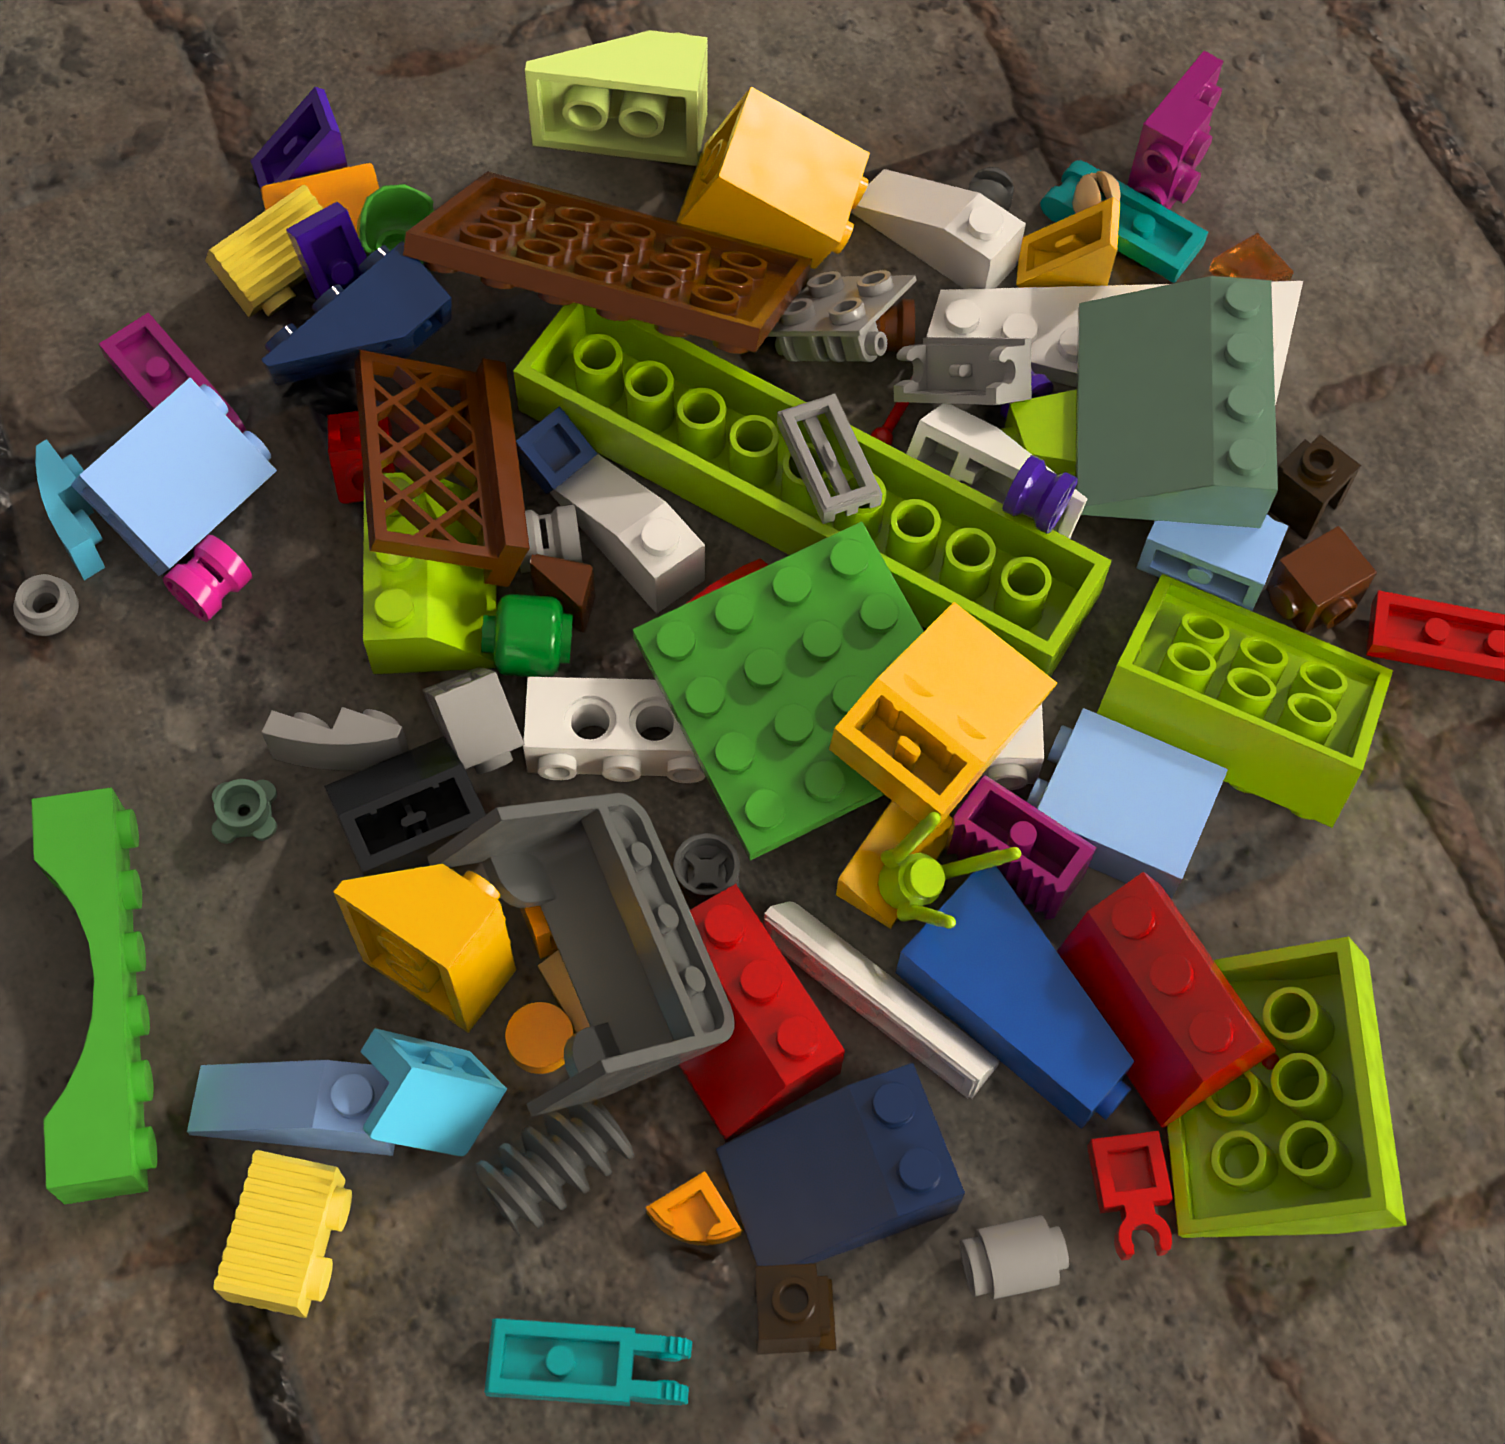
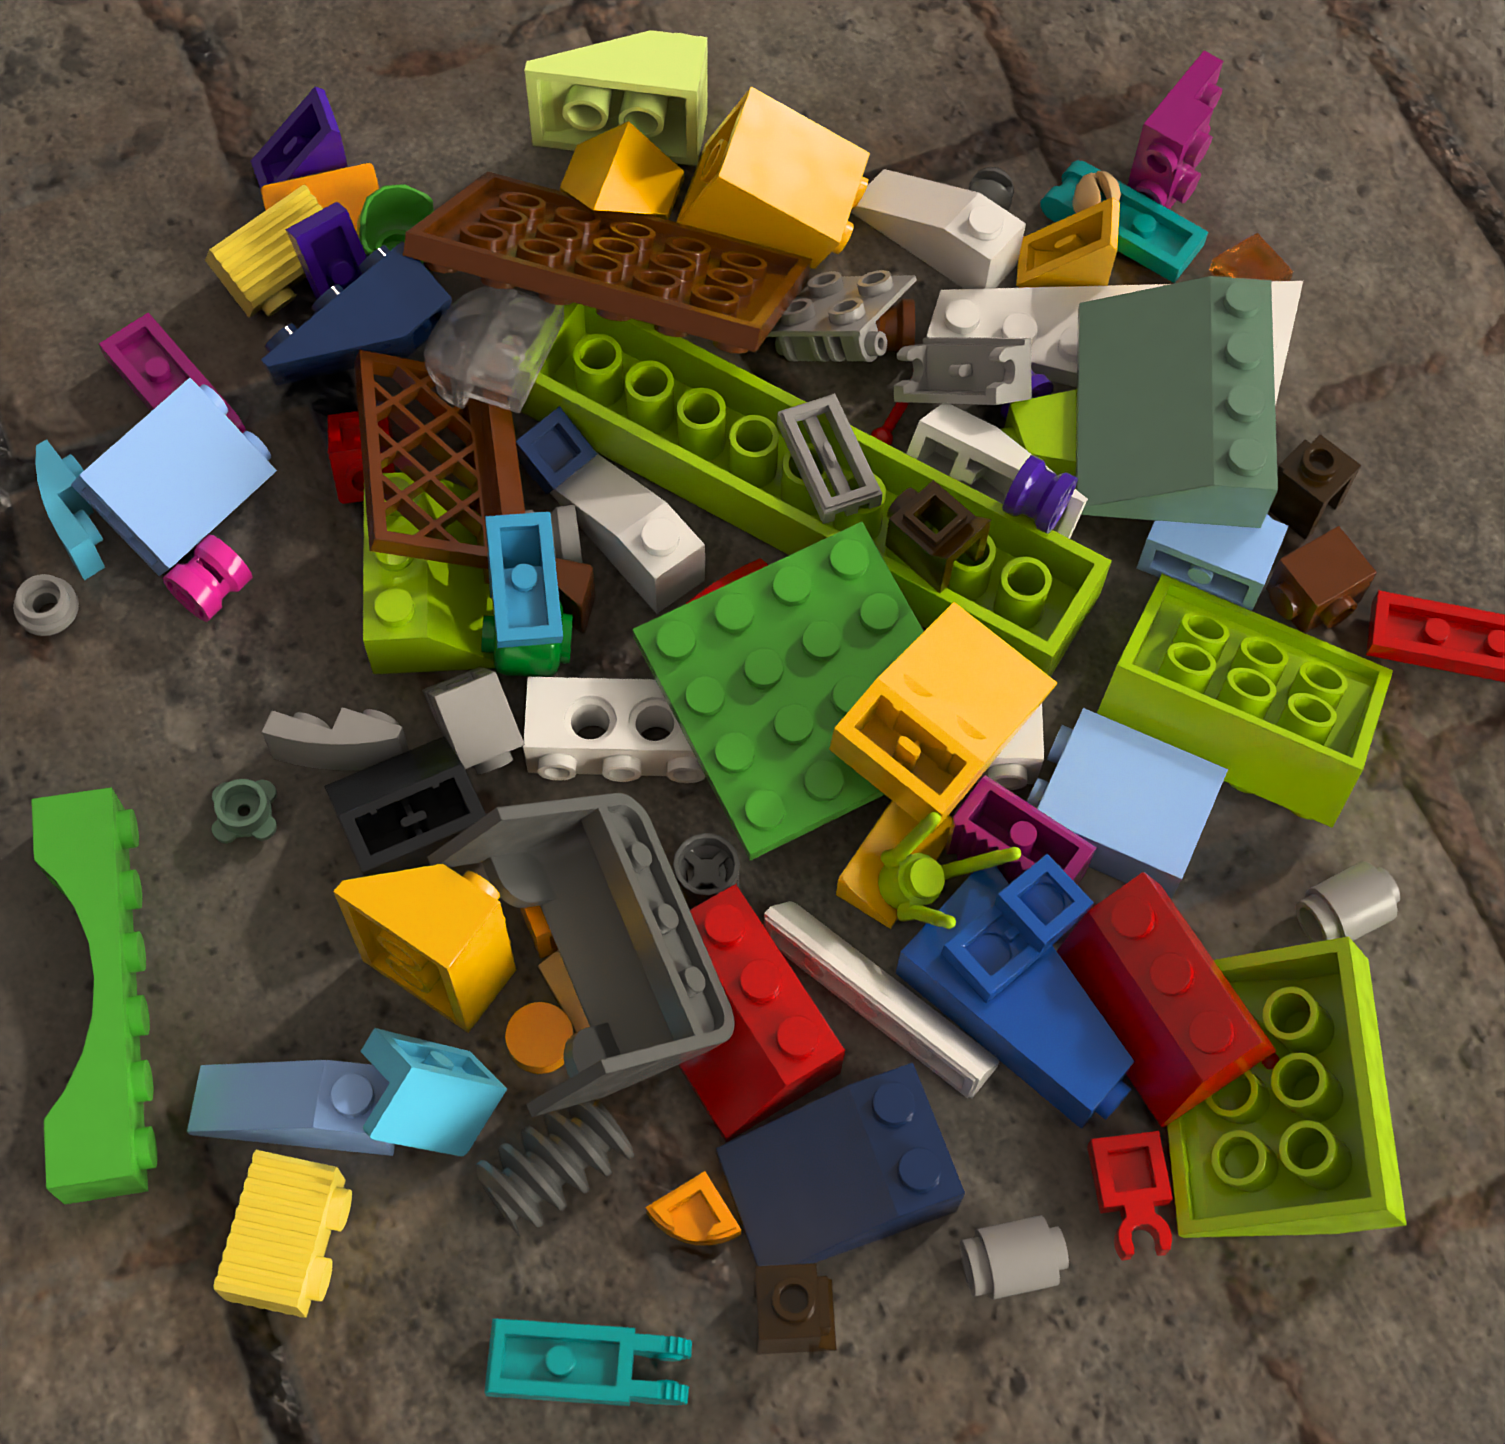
(491, 347): none -> clear slope
(523, 579): none -> dark azure slope
(623, 174): none -> yellow slope
(923, 550): none -> dark brown window
(1017, 928): none -> blue slope
(1349, 904): none -> light grey brick

